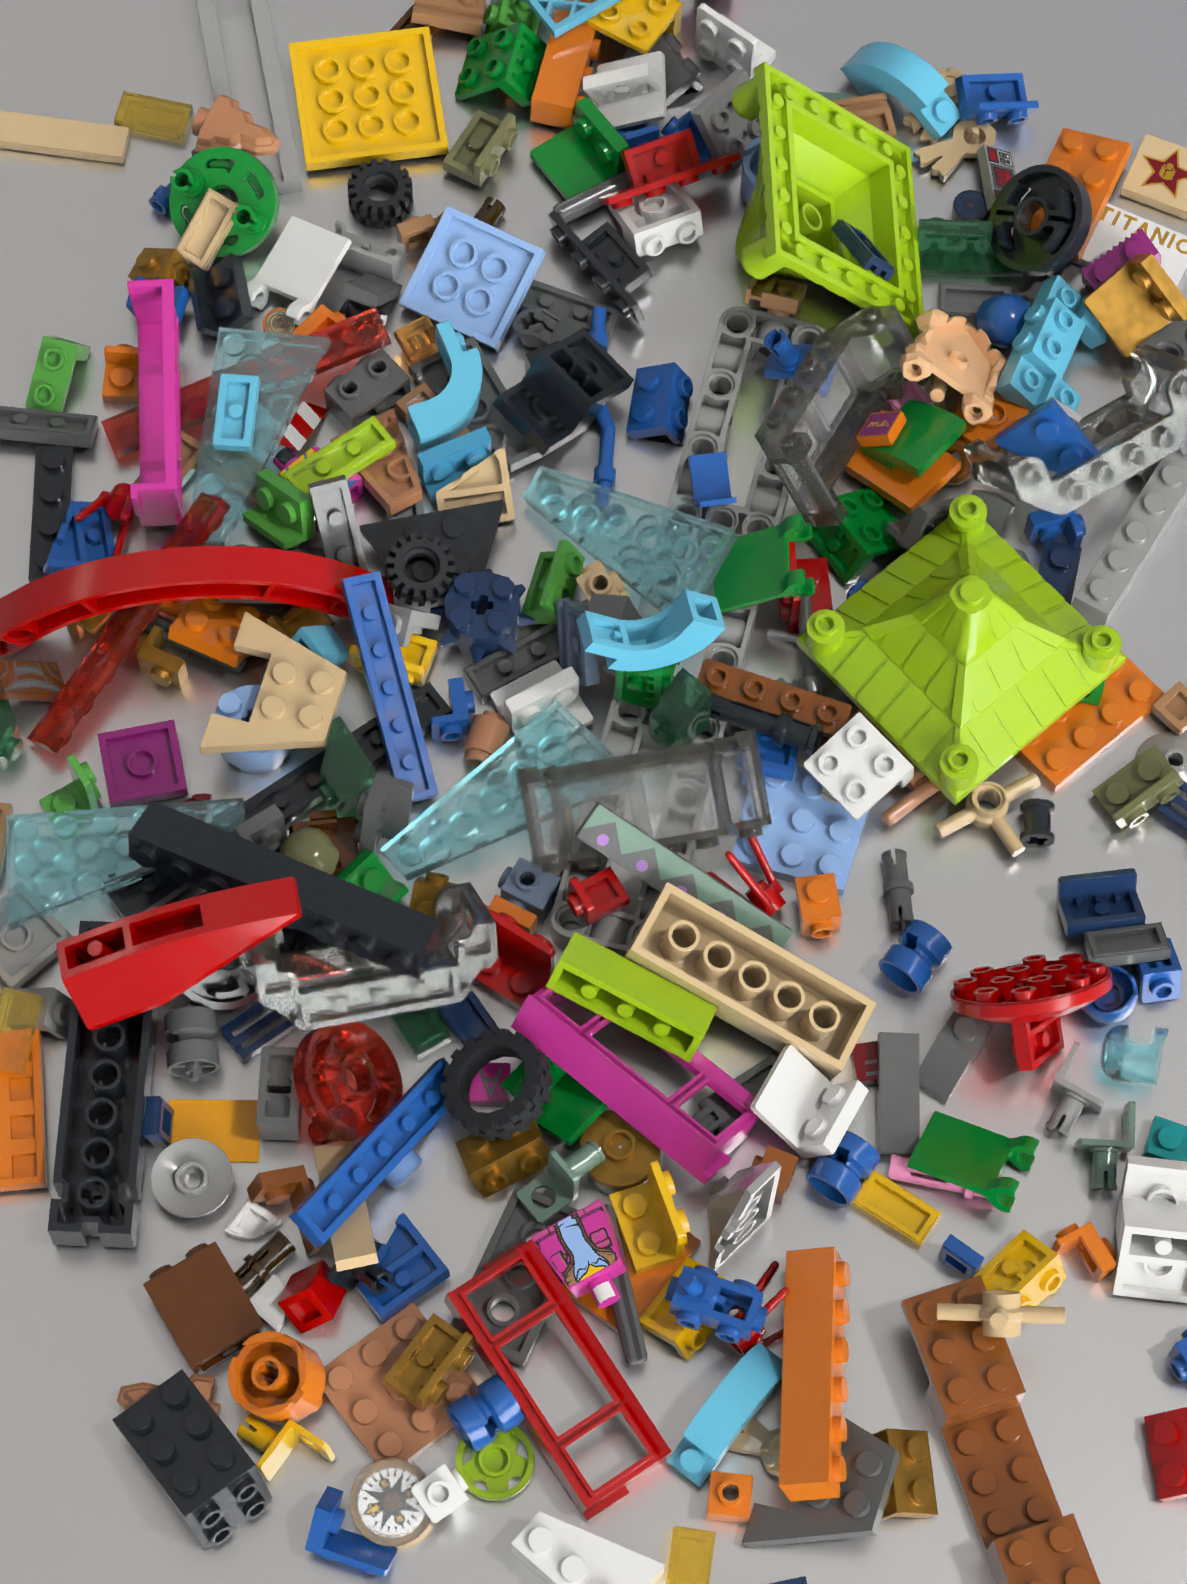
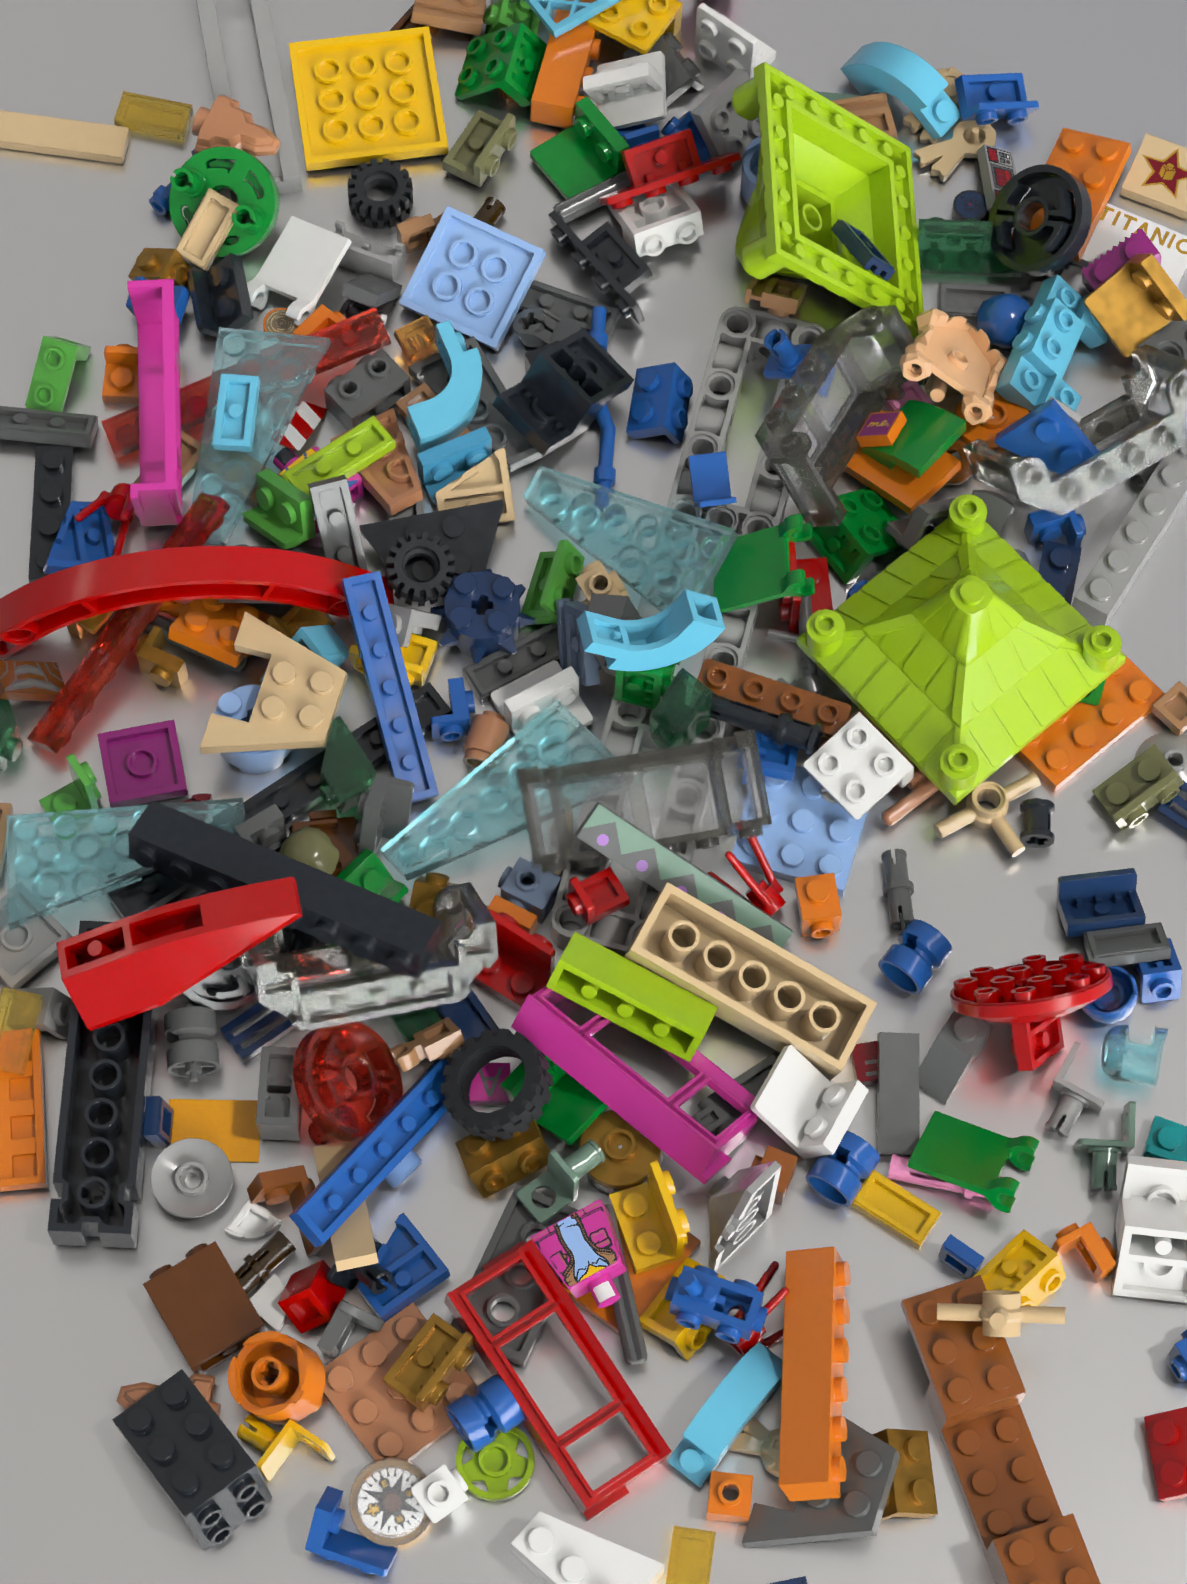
(342, 1325): none -> dark grey tile
(431, 1043): none -> medium nougat plate

